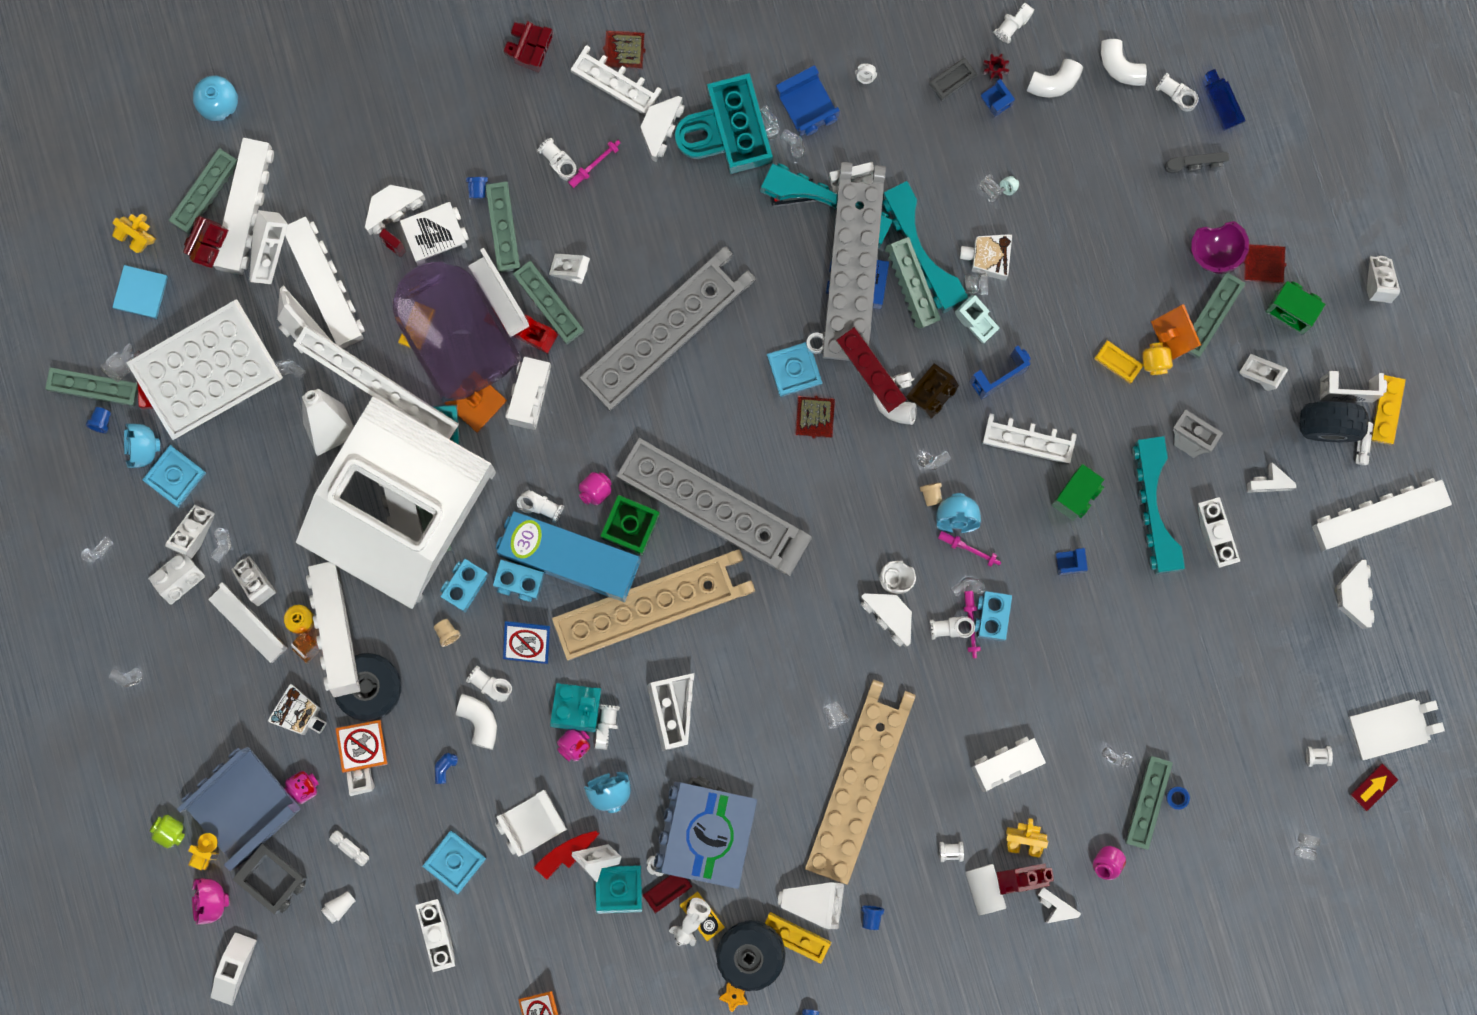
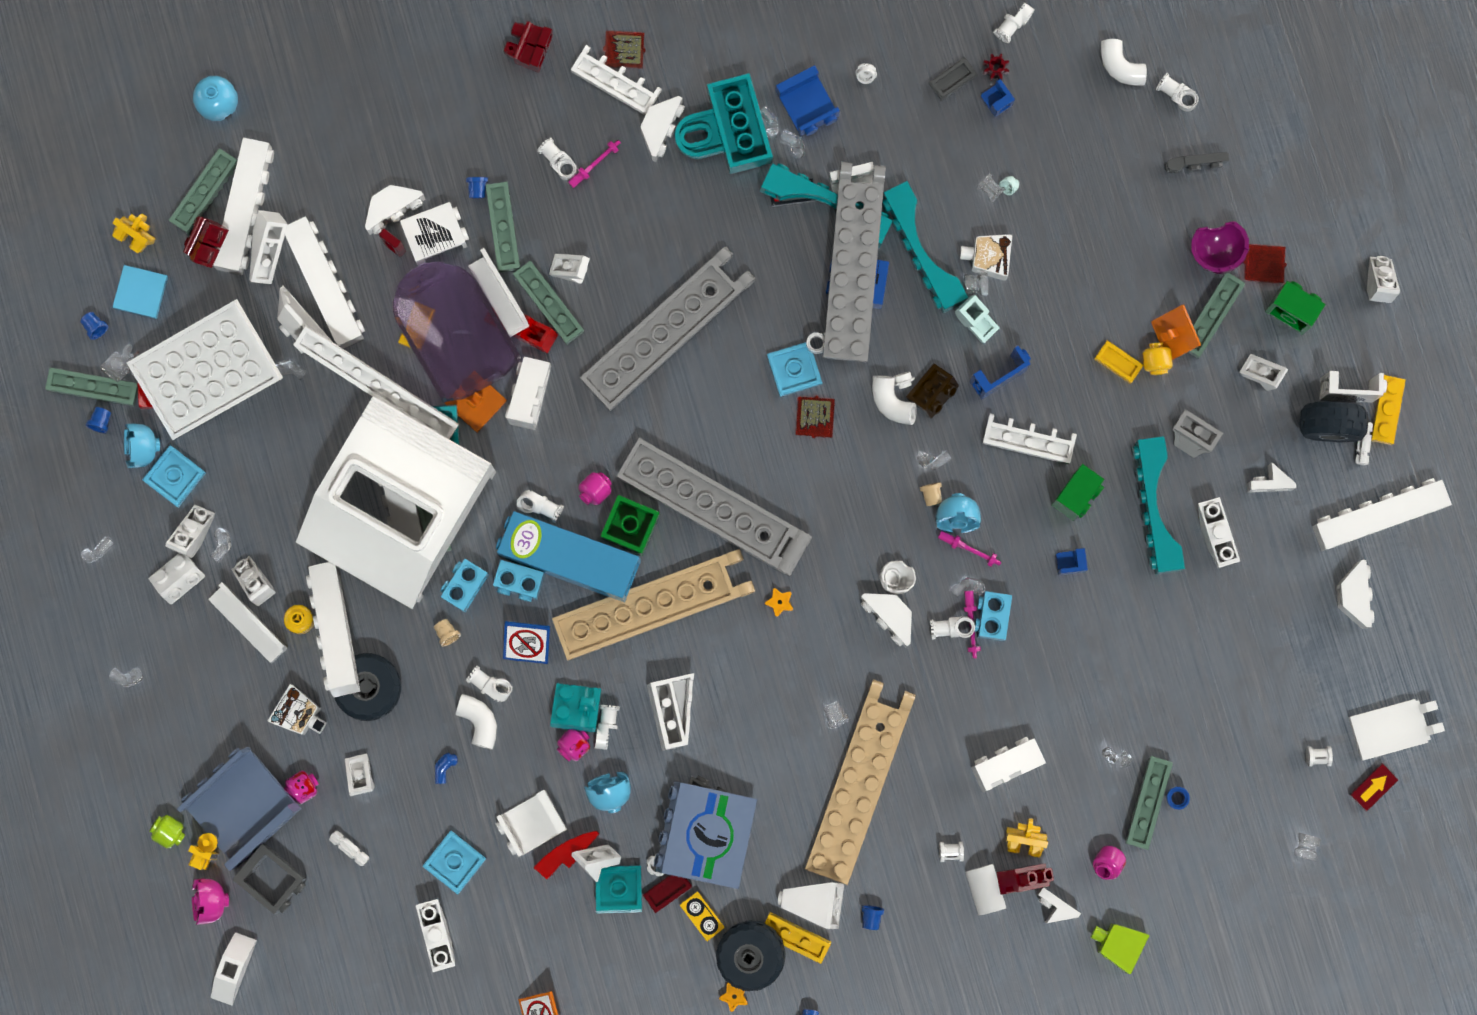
(93, 325): none -> blue piece
(305, 647): clear orange leg -> none
(325, 421): white slope -> none
(338, 907): white cone -> none
(361, 746): piece -> none
(696, 914): white animal -> none
(779, 608): none -> light orange plate
(871, 370): dark red plate -> none
(913, 283): sand green gear -> none
(1057, 84): white cylinder -> none
(1120, 945): none -> lime torso
(1223, 101): clear blue hinge -> none

